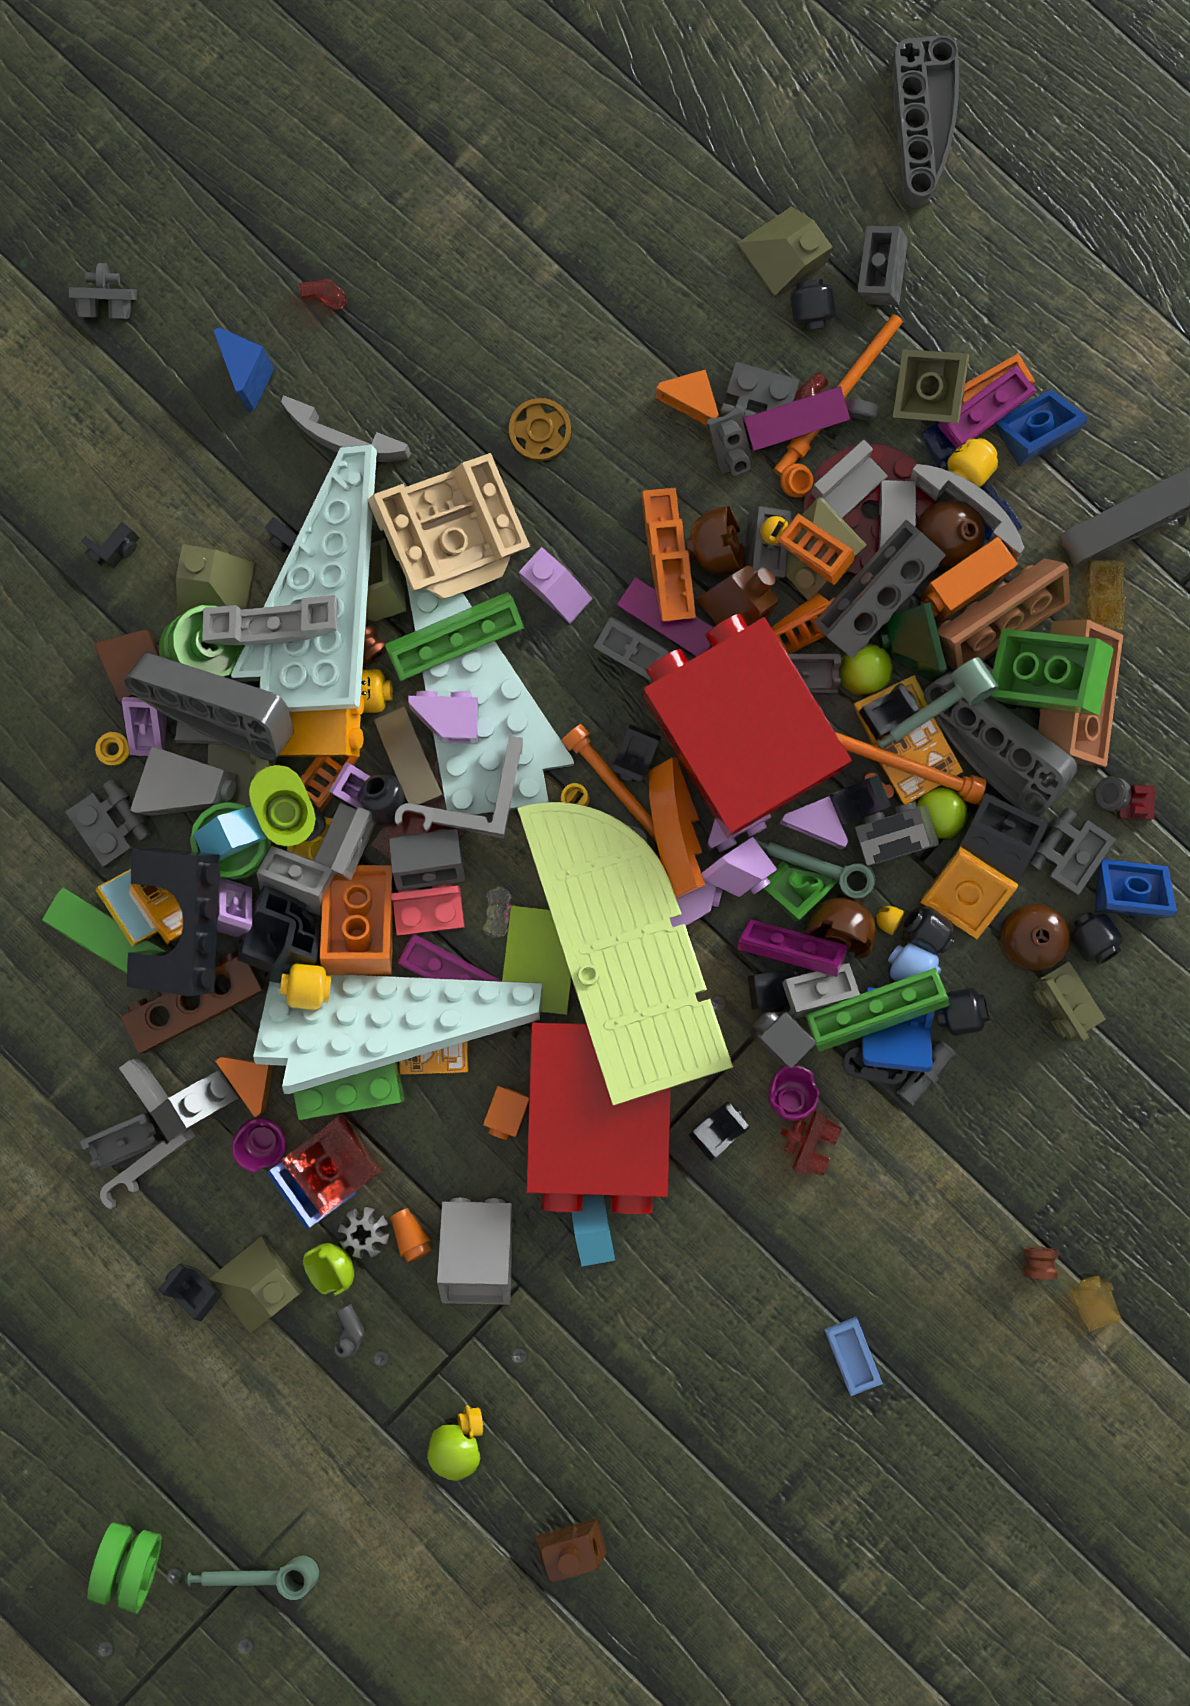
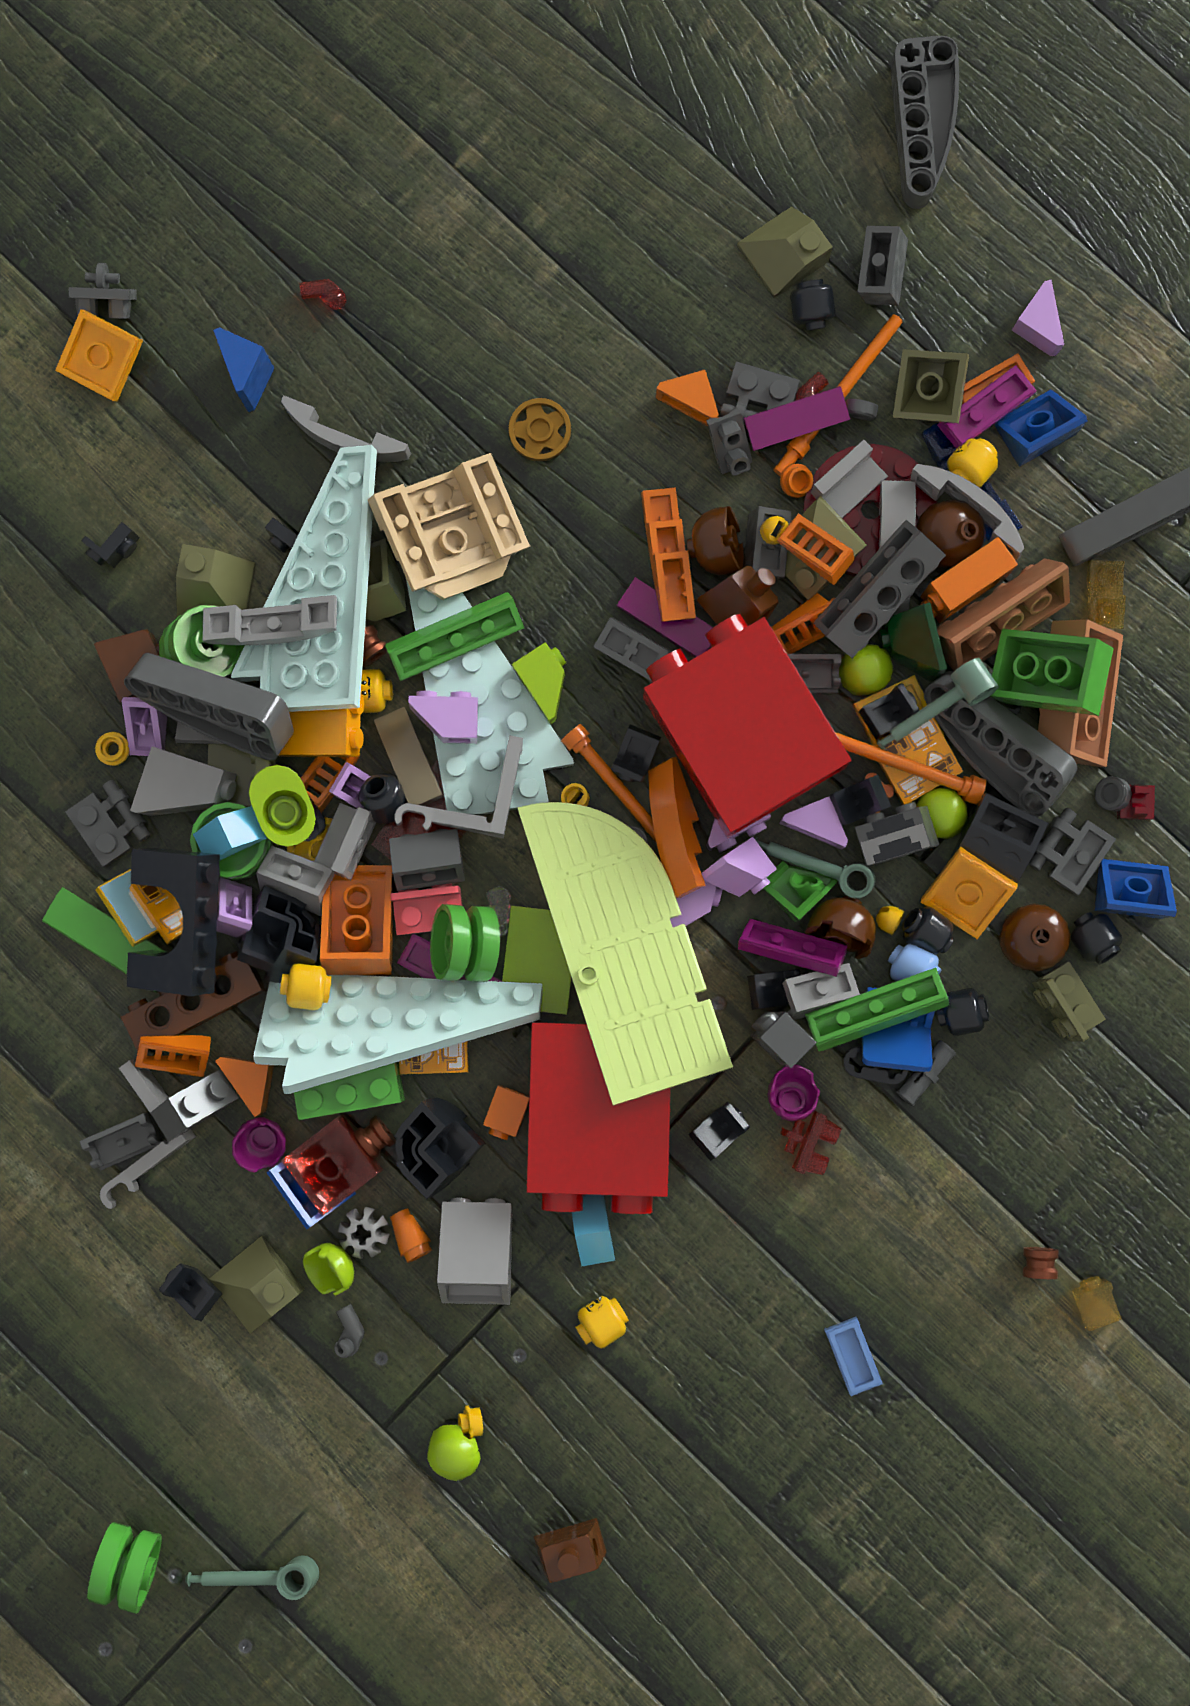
(99, 355): none -> light orange tile
(192, 1062): none -> orange slope
(374, 1137): none -> copper wheel
(435, 1145): none -> black brick
(464, 943): none -> bright green wheel
(543, 678): none -> lime slope
(555, 585): lavender slope -> none
(601, 1322): none -> yellow head
(1041, 321): none -> lavender slope

